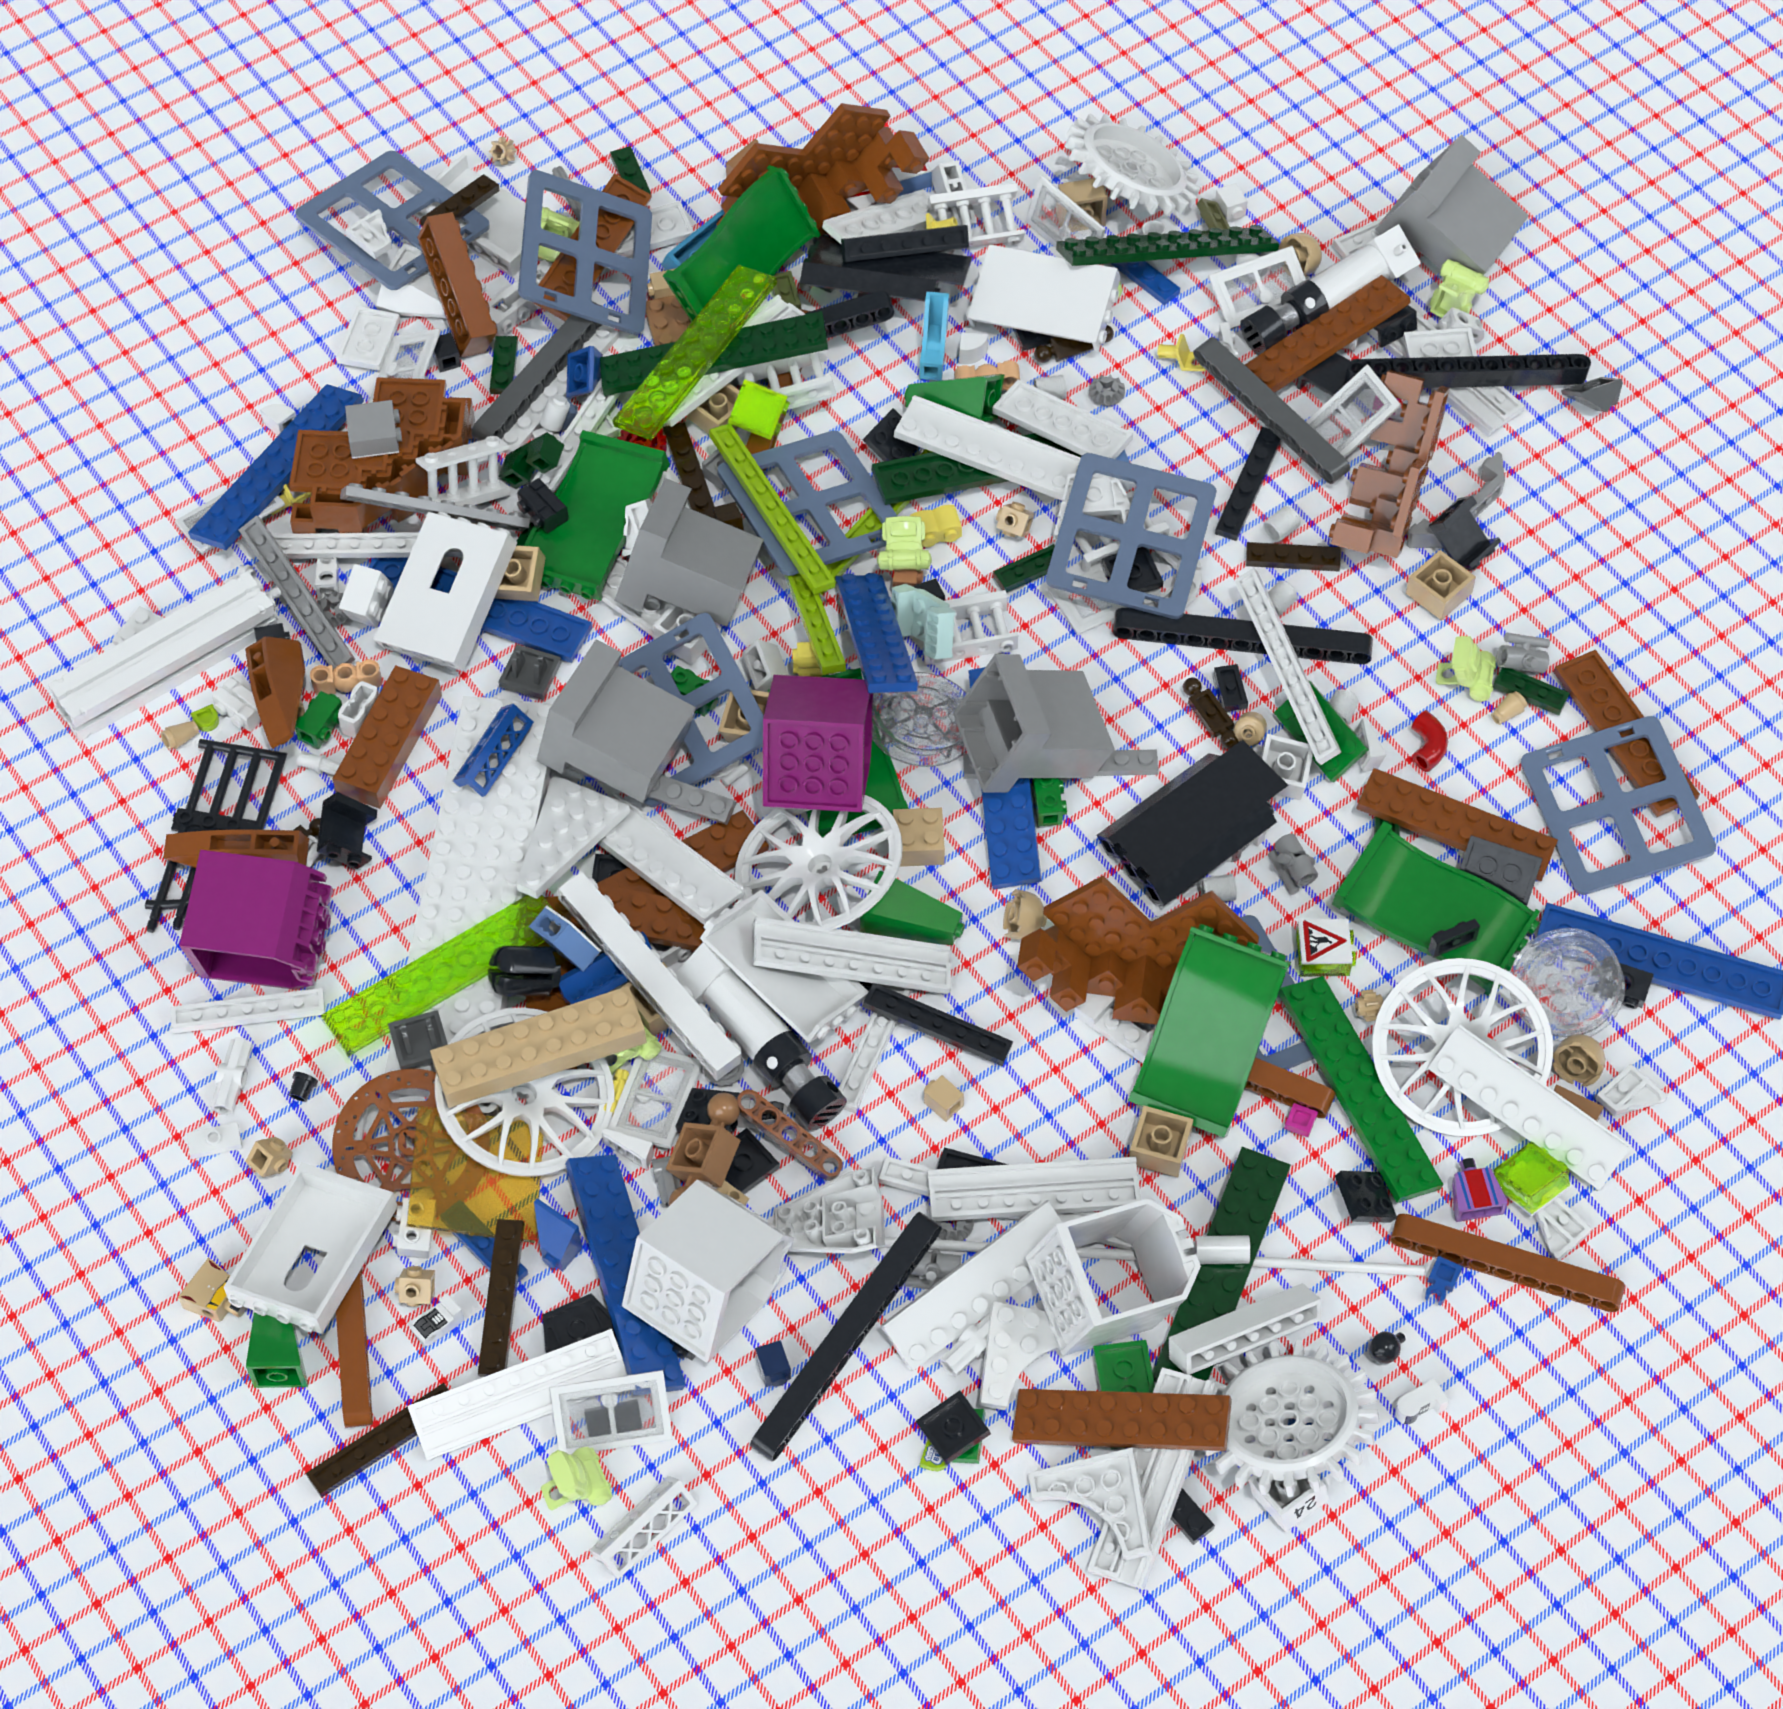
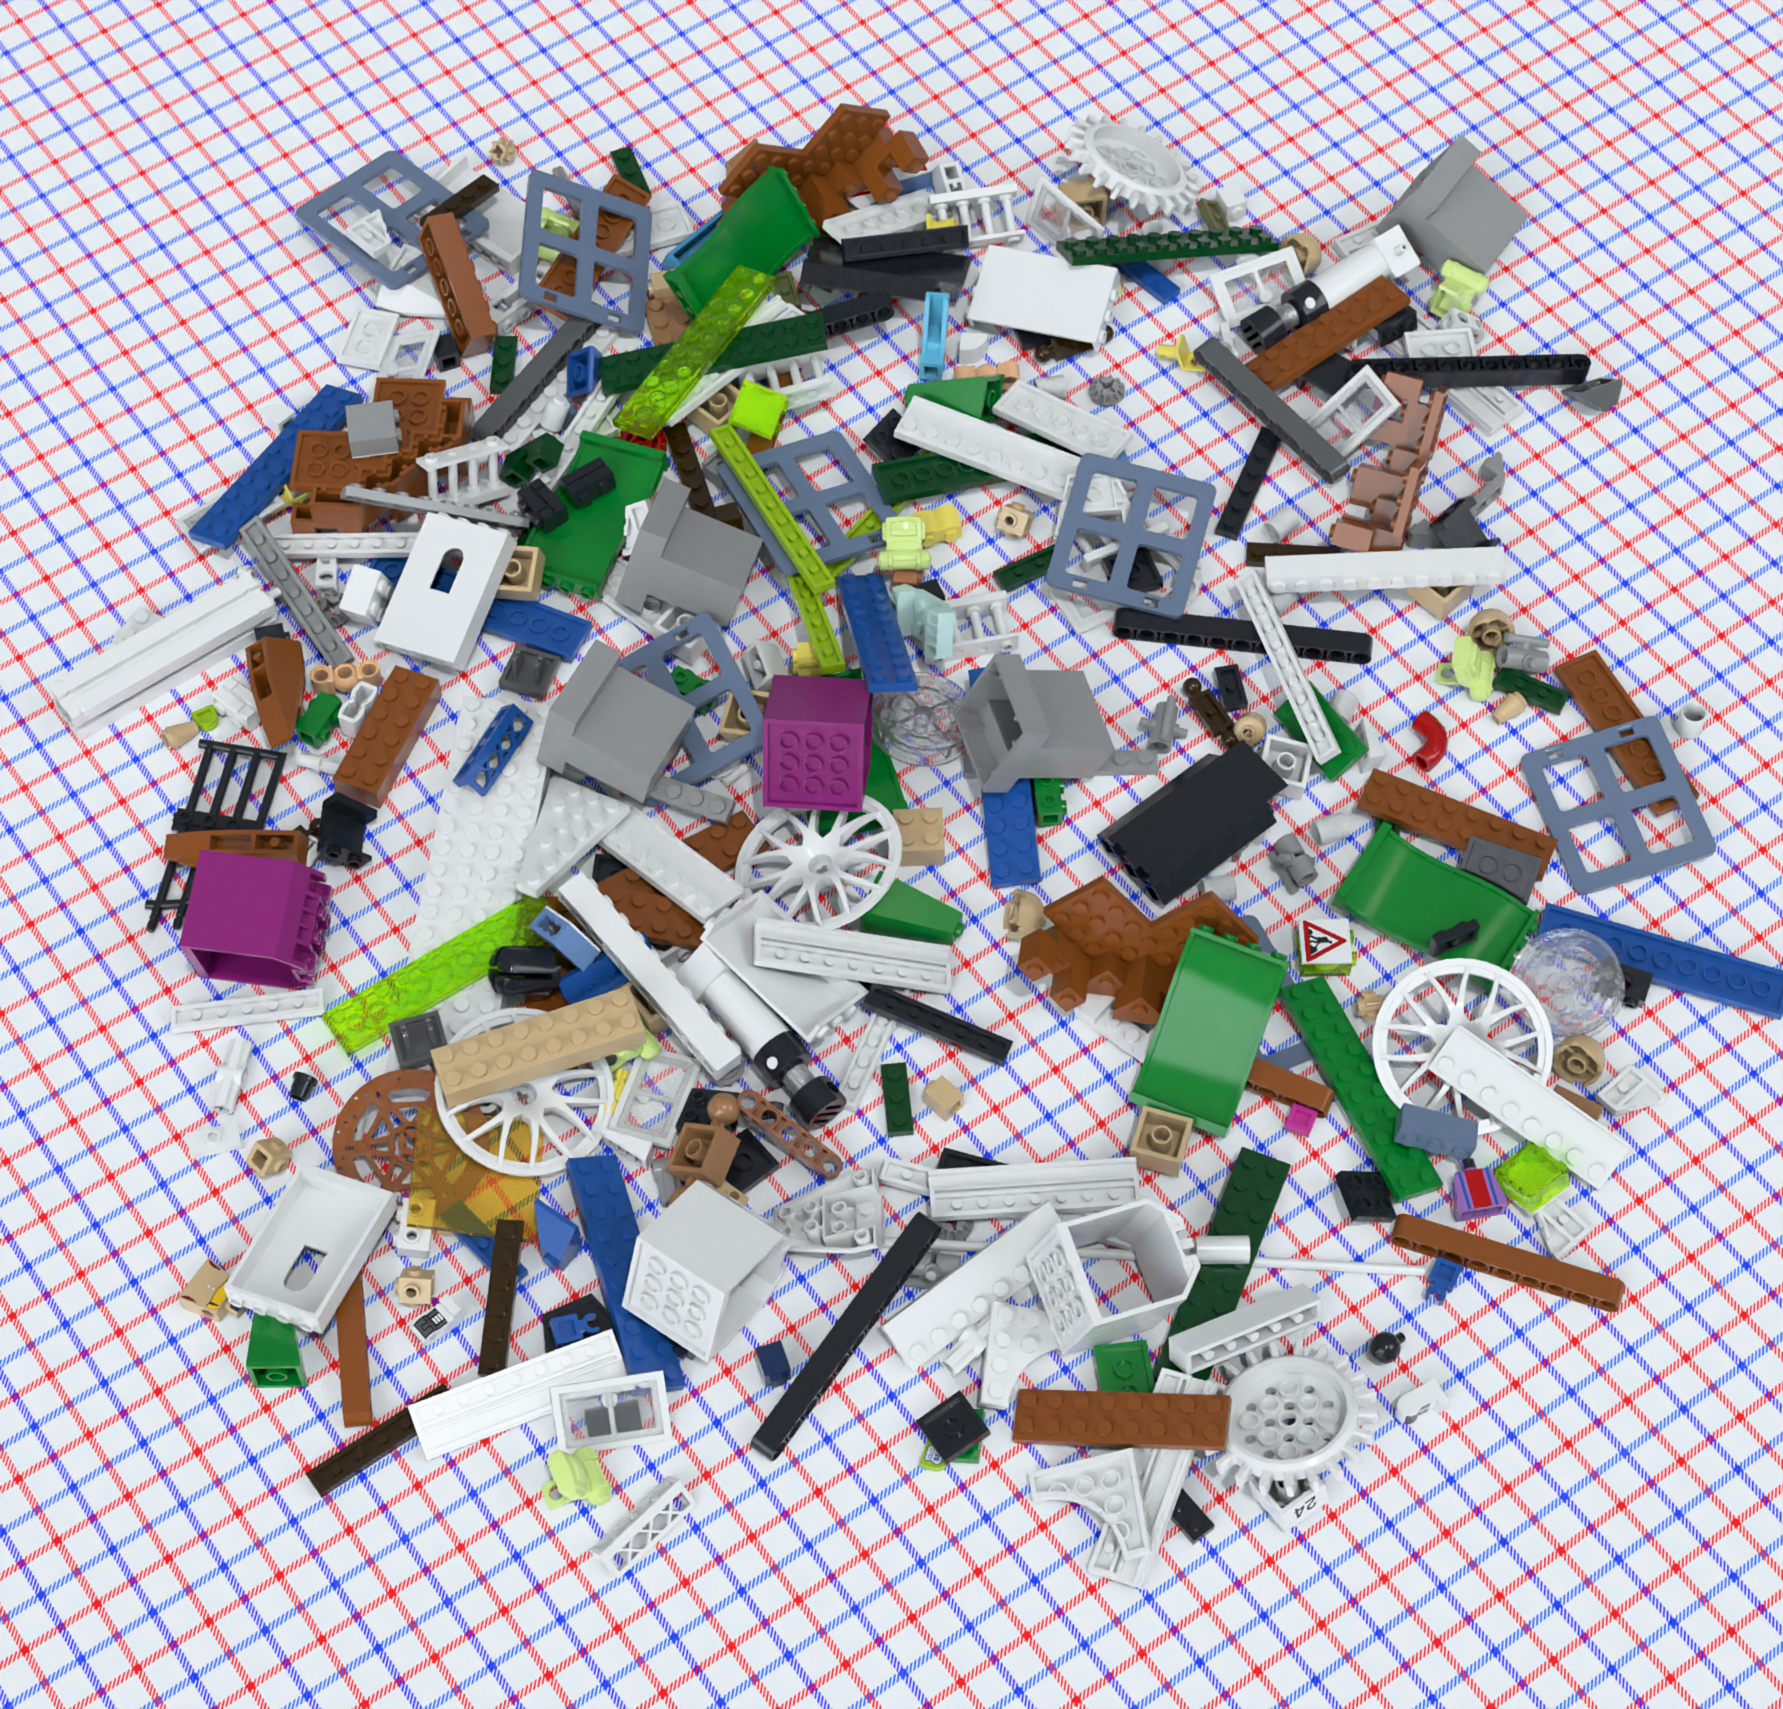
(569, 1329): none -> blue plate
(588, 482): none -> black brick
(897, 1099): none -> dark green plate
(1163, 726): none -> light grey pin
(1330, 828): none -> white piece
(1385, 570): none -> white brick
(1436, 1131): none -> sand blue brick
(1488, 629): none -> tan cylinder
(1691, 711): none -> white piece

